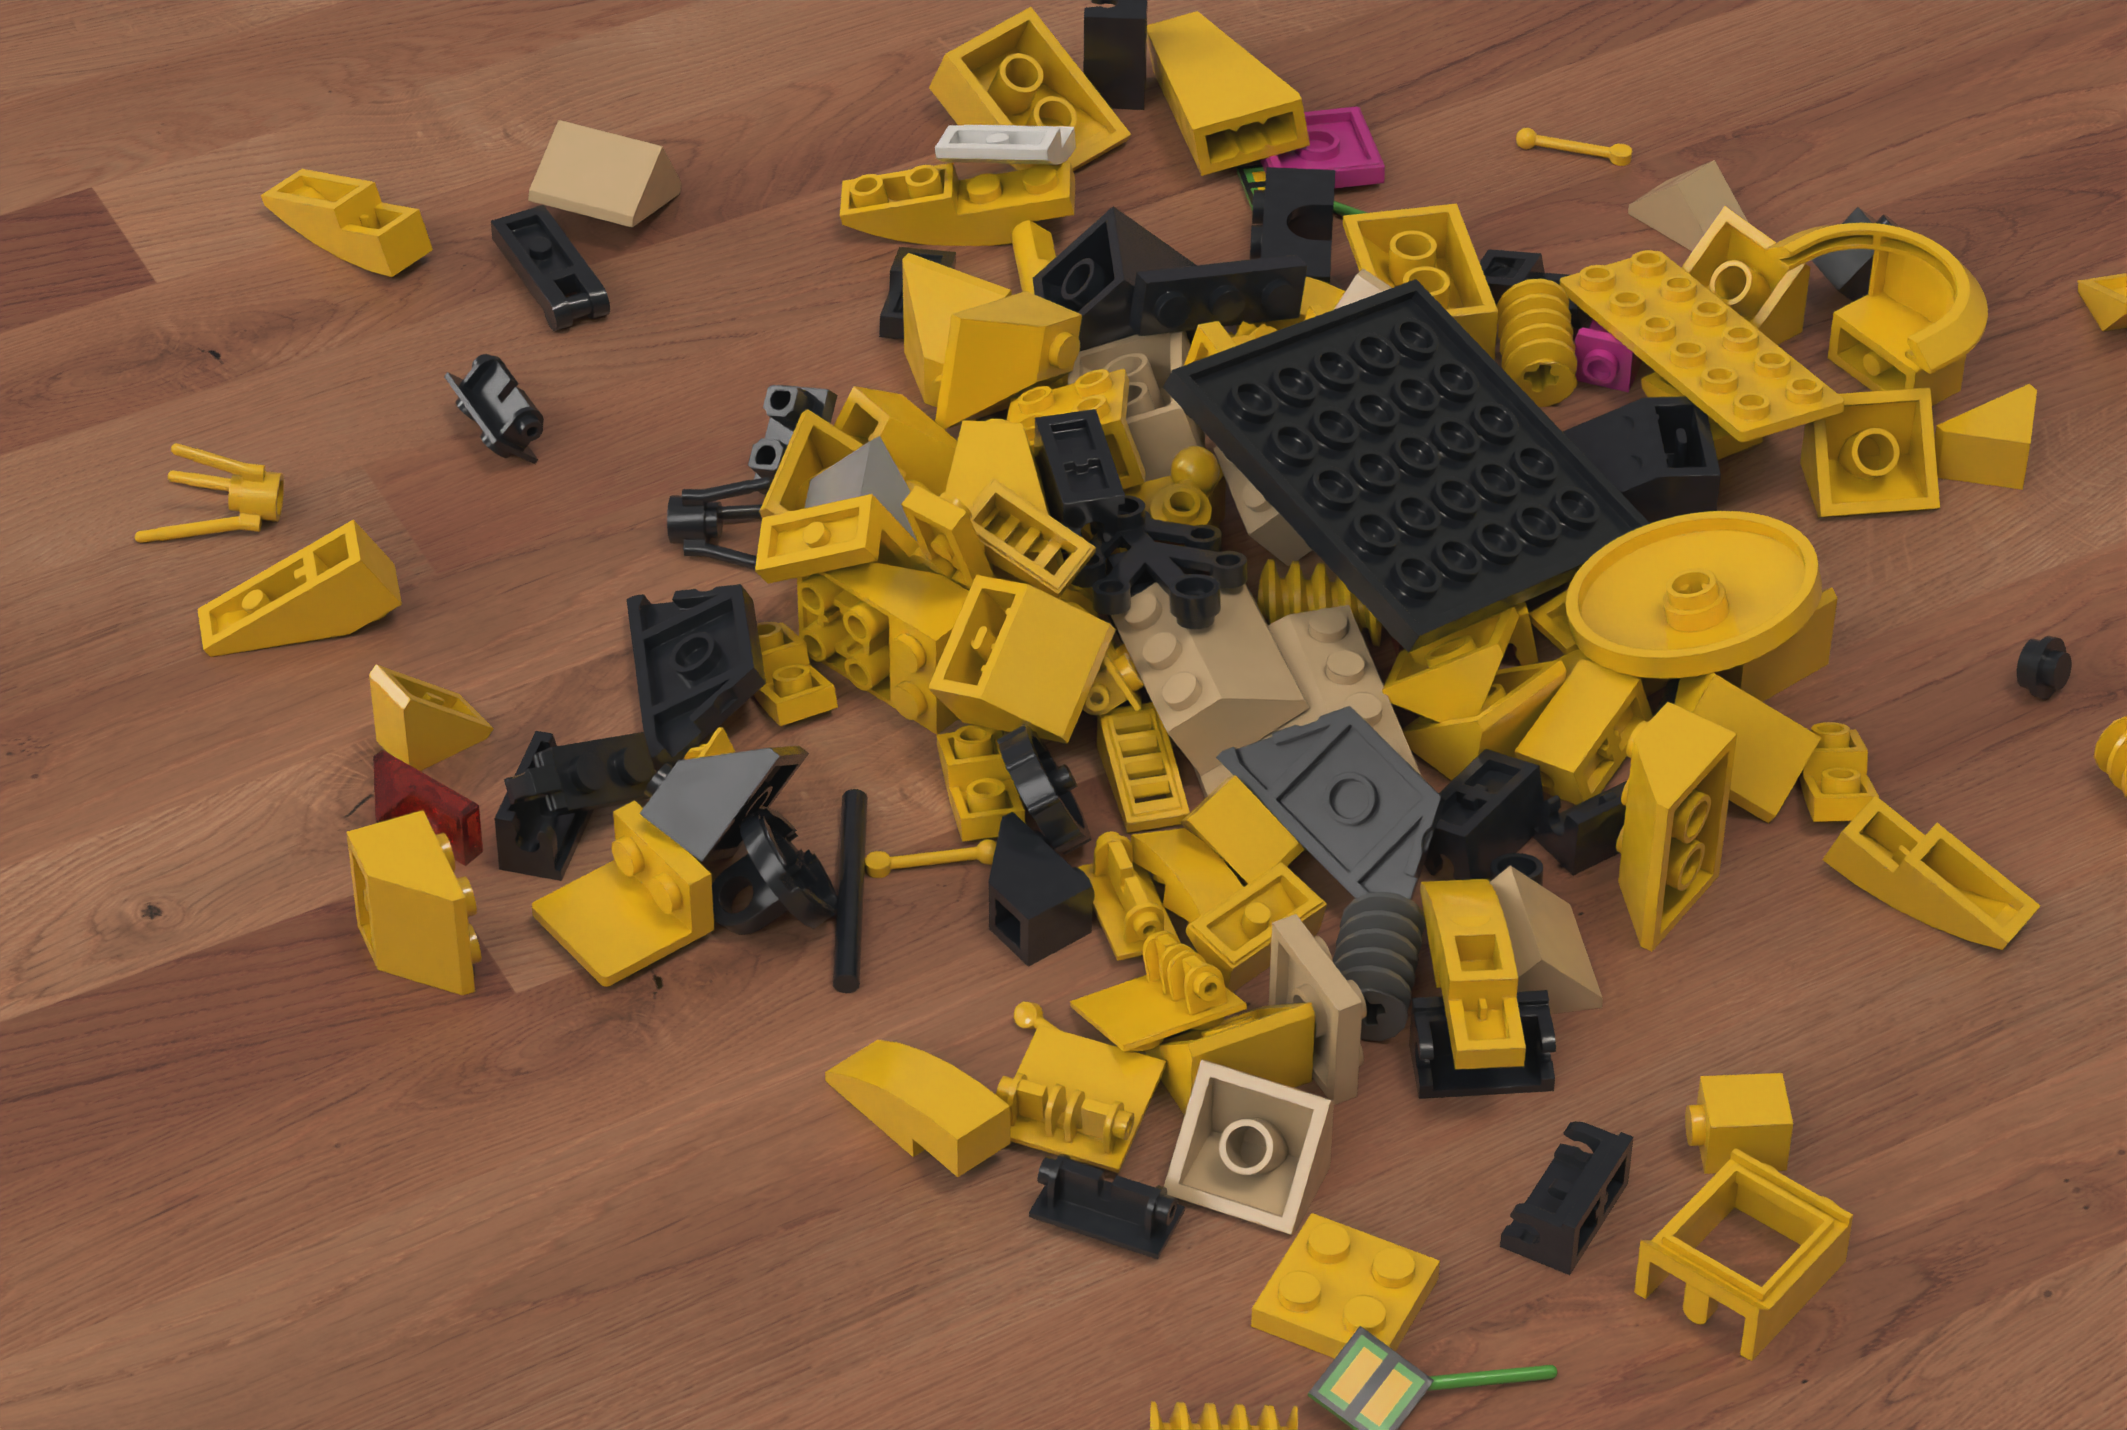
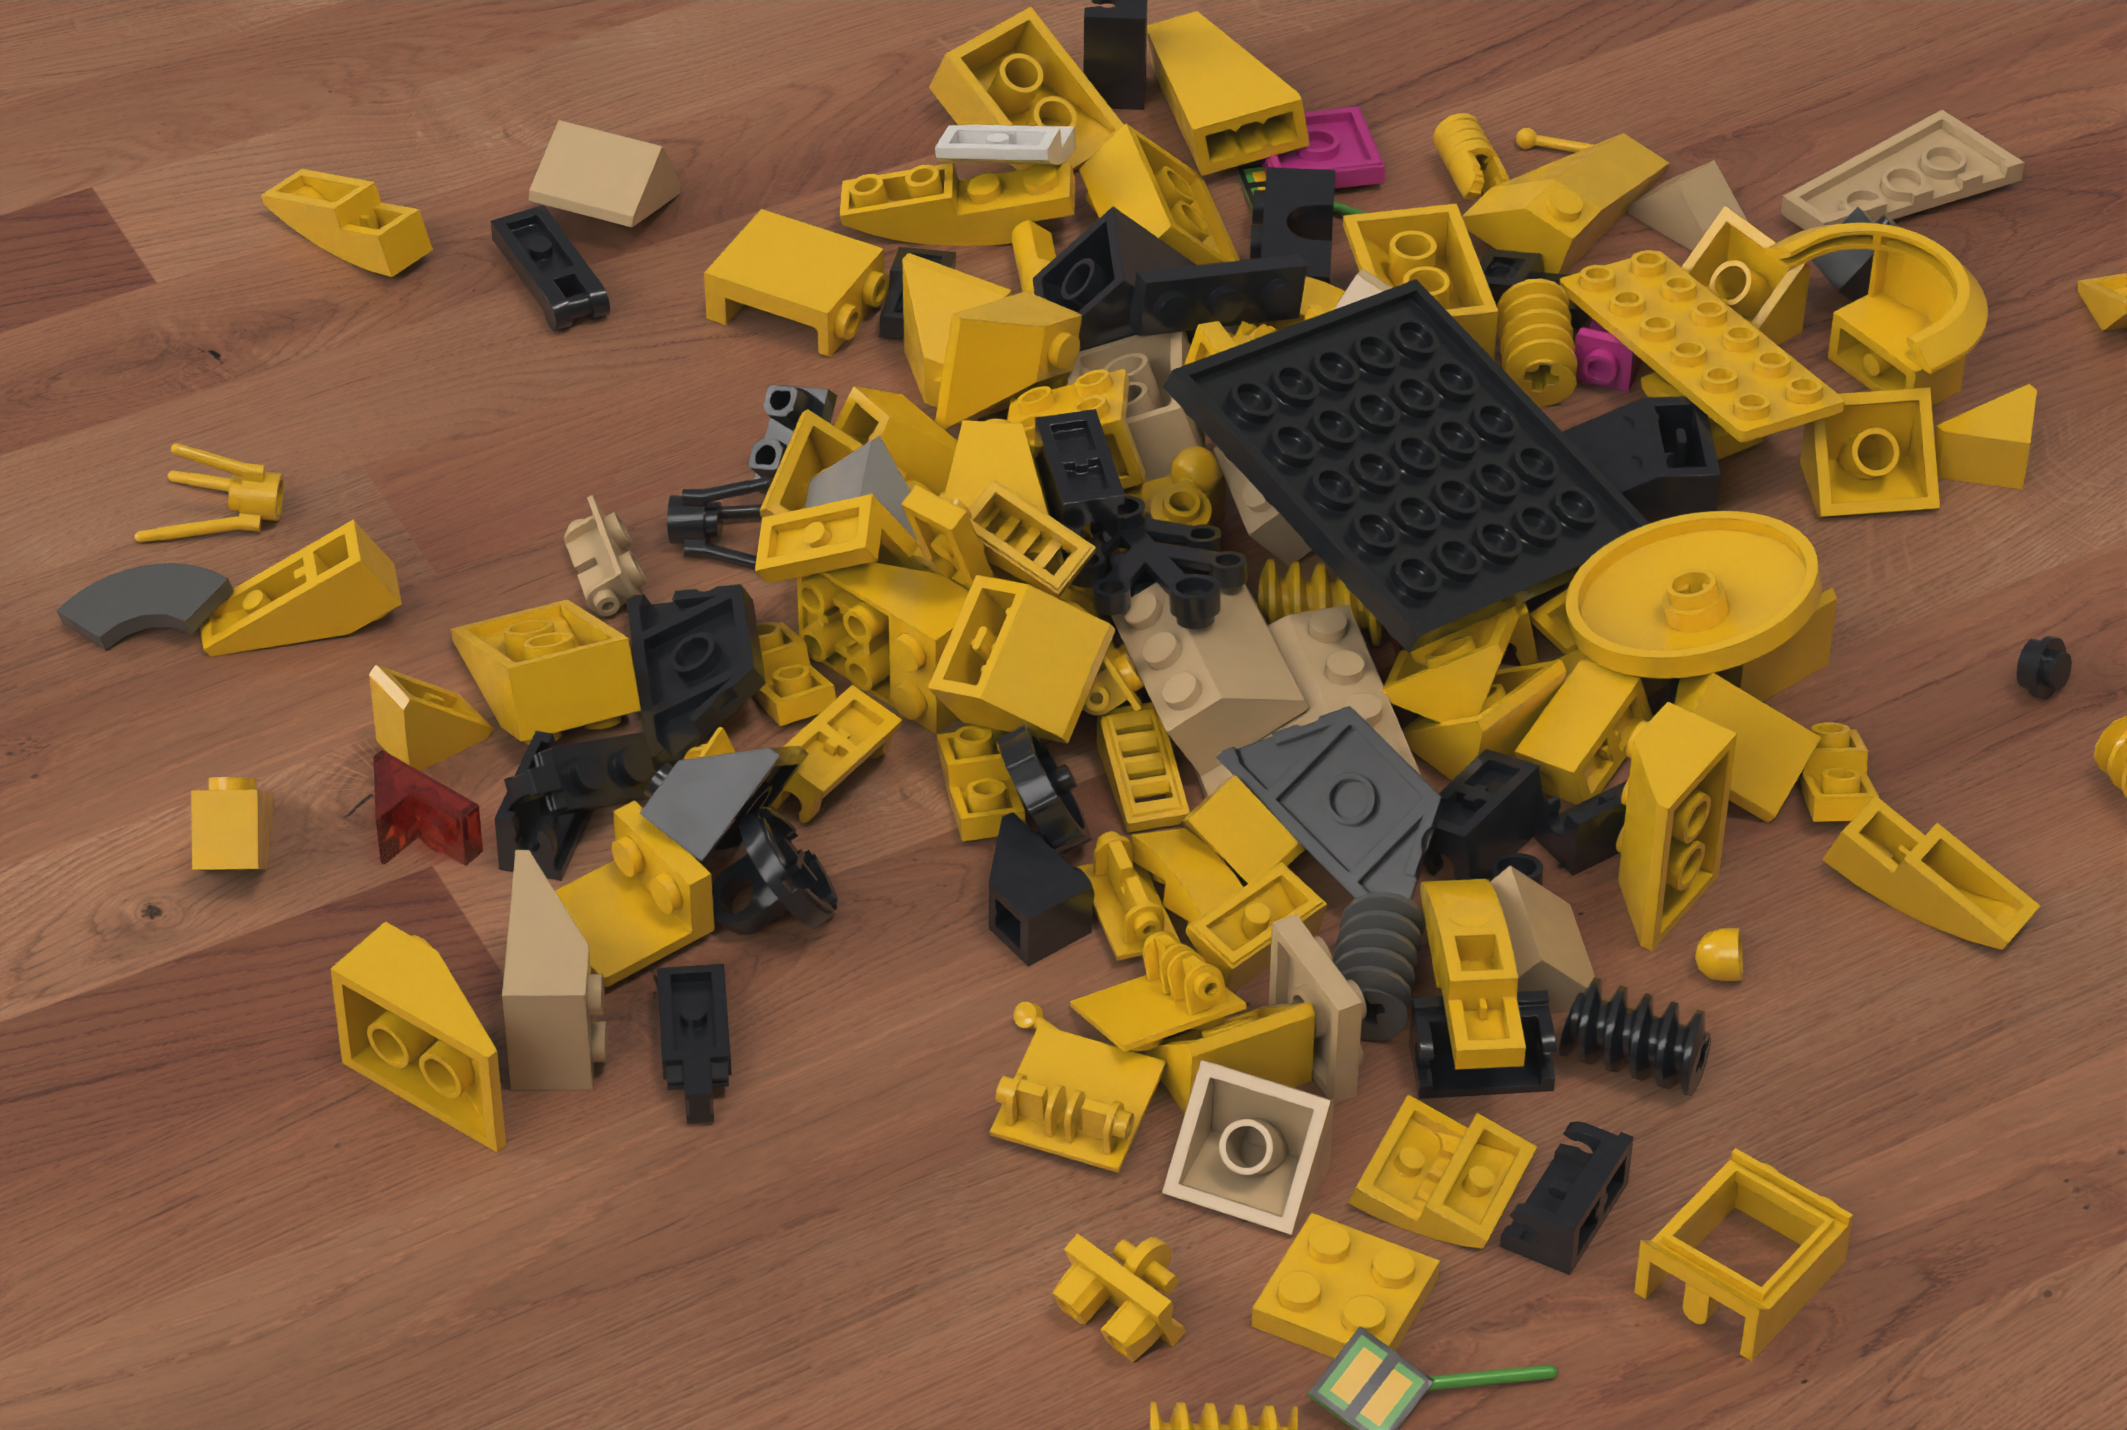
(143, 599): none -> dark grey tile
(231, 825): none -> yellow slope
(413, 904): yellow slope -> none
(417, 1034): none -> yellow slope
(499, 407): black hinge -> none
(549, 990): none -> tan slope
(550, 669): none -> yellow slope
(600, 558): none -> tan hinge
(694, 1035): none -> black hinge
(798, 276): none -> yellow panel
(837, 744): none -> yellow hinge
(850, 891): black bar -> none
(879, 863): yellow hinge -> none
(924, 1103): yellow slope -> none
(1113, 1212): black hinge -> none
(1142, 1312): none -> yellow hips
(1157, 195): none -> yellow slope
(1442, 1175): none -> yellow slope
(1468, 155): none -> yellow hinge
(1566, 202): none -> yellow wedge
(1637, 1037): none -> black piece
(1721, 955): none -> yellow hinge
(1741, 1114): yellow brick -> none
(1906, 174): none -> tan wing

